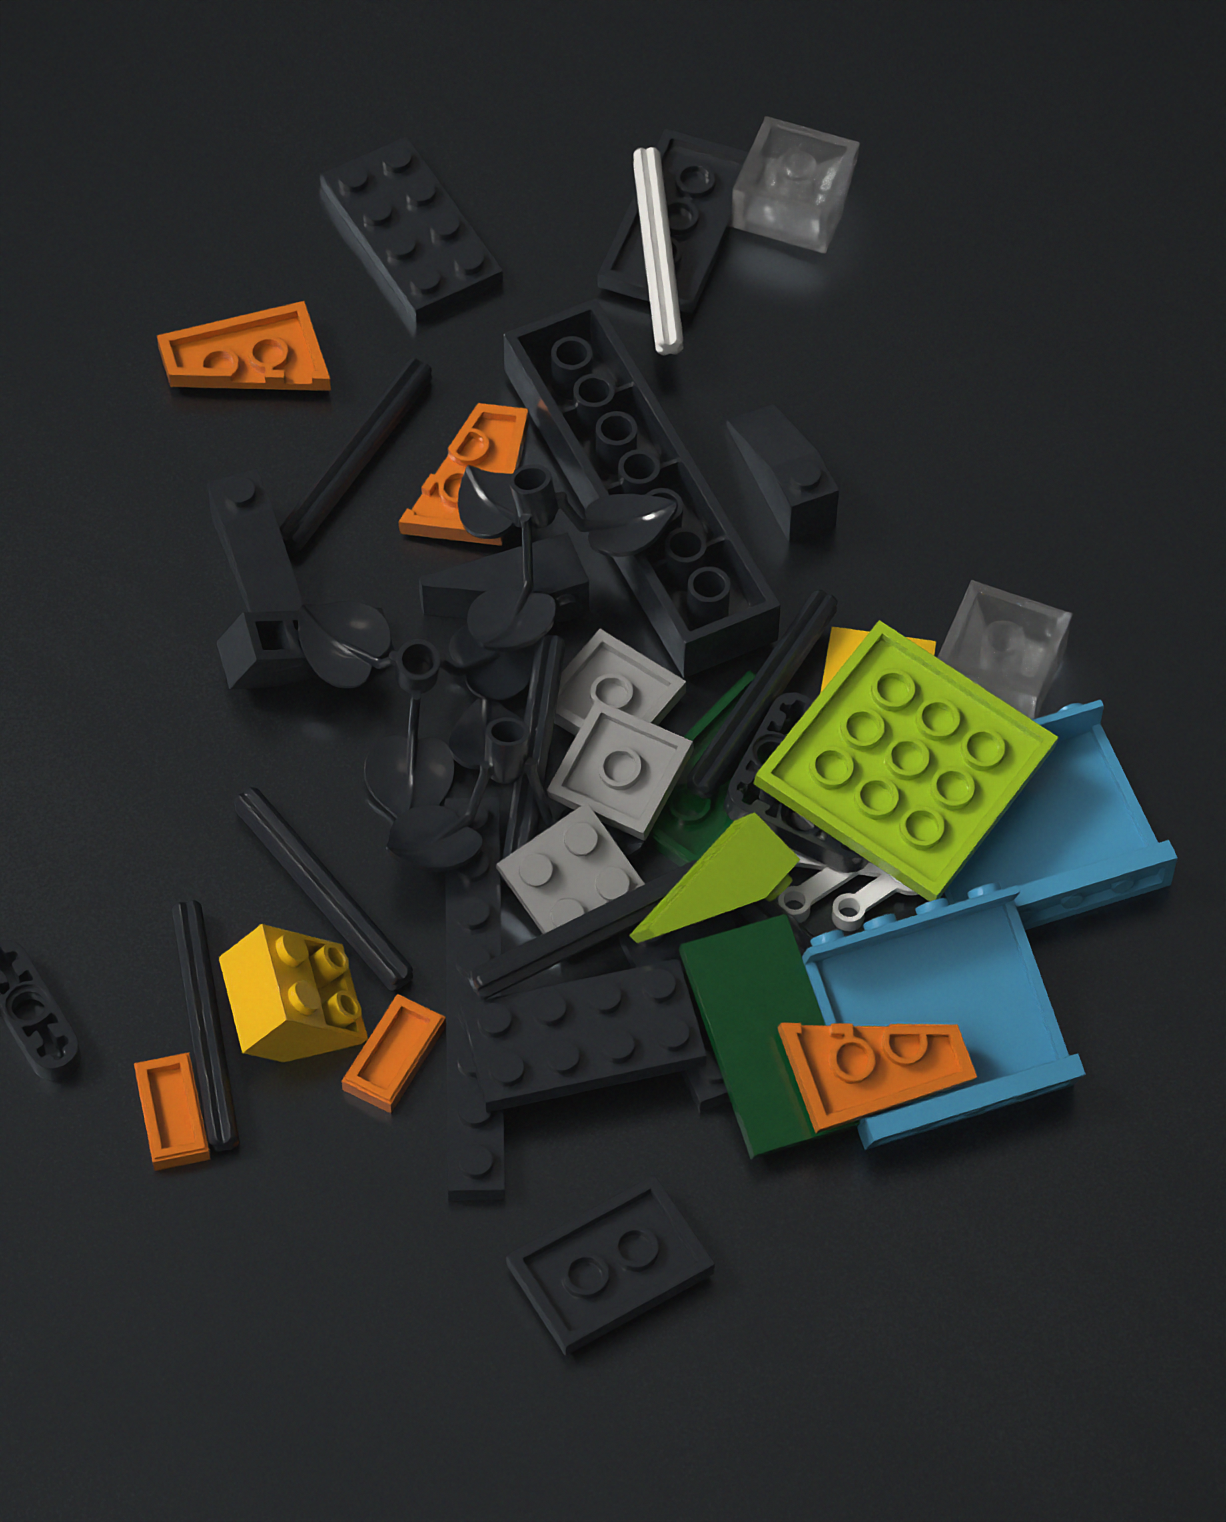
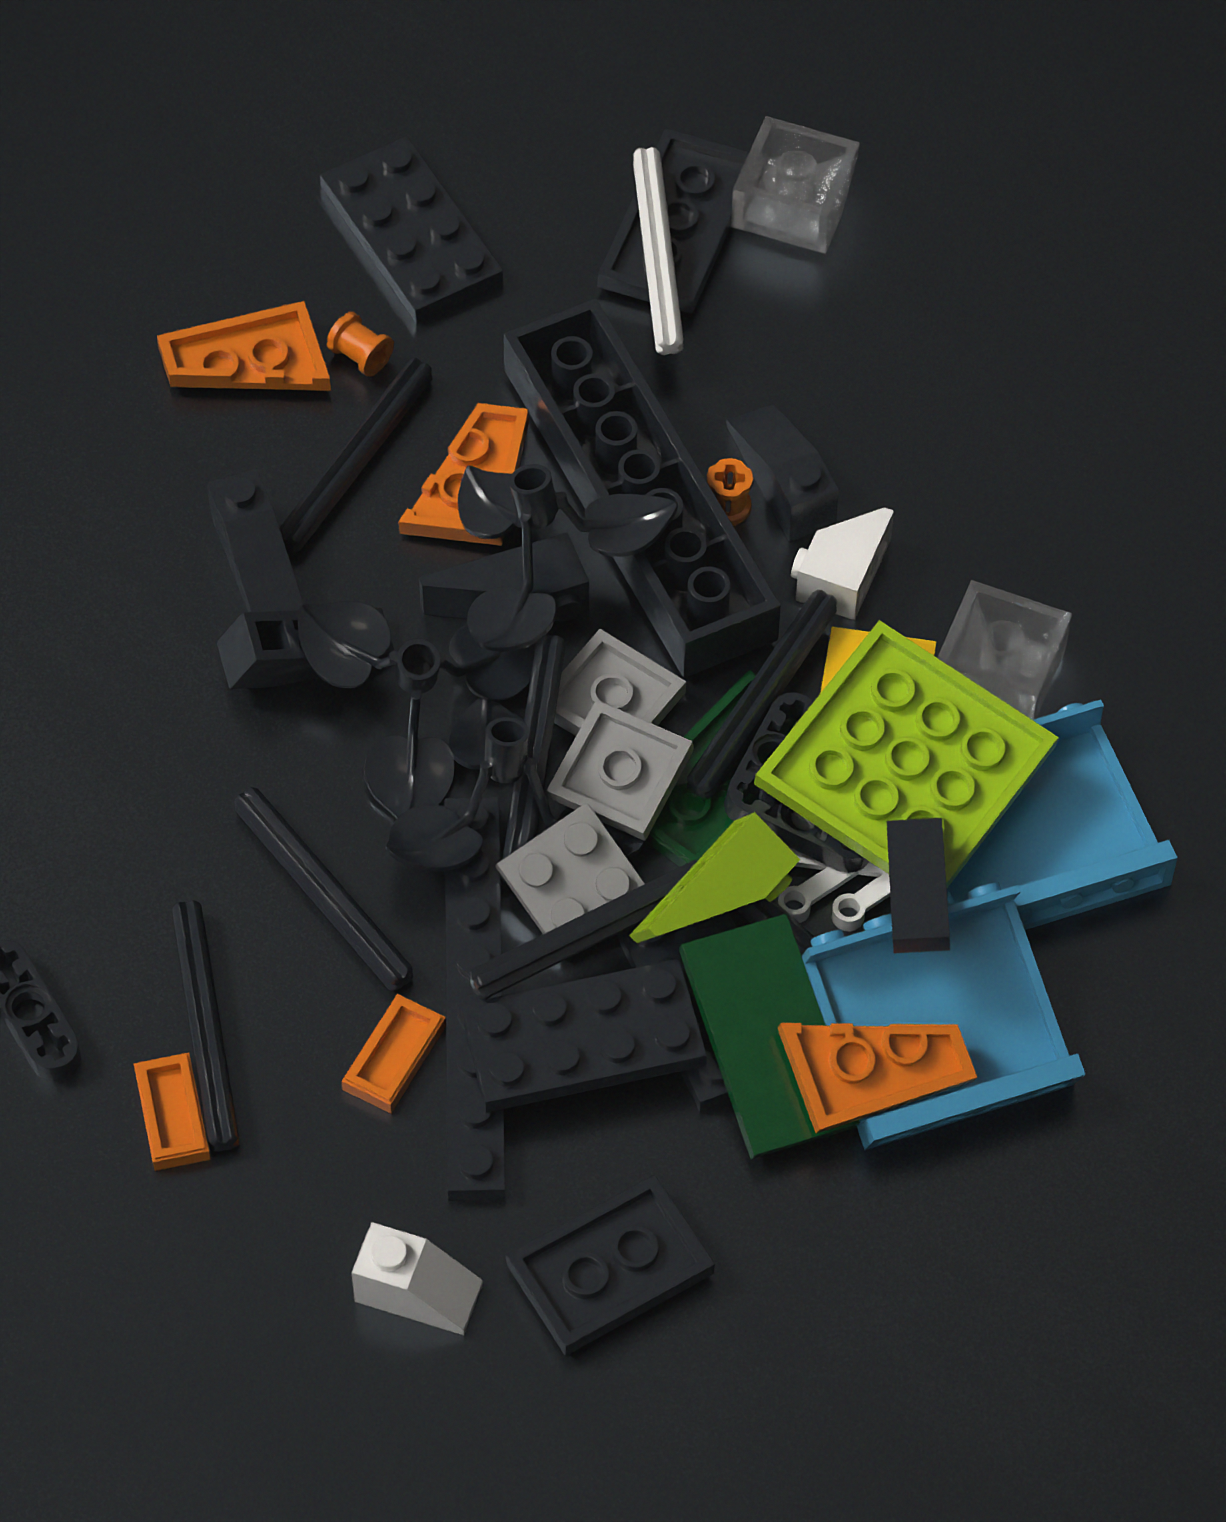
(291, 995): yellow slope -> none
(360, 344): none -> orange bush
(414, 1280): none -> white slope
(735, 492): none -> orange bush
(844, 560): none -> white slope
(918, 886): none -> black tile

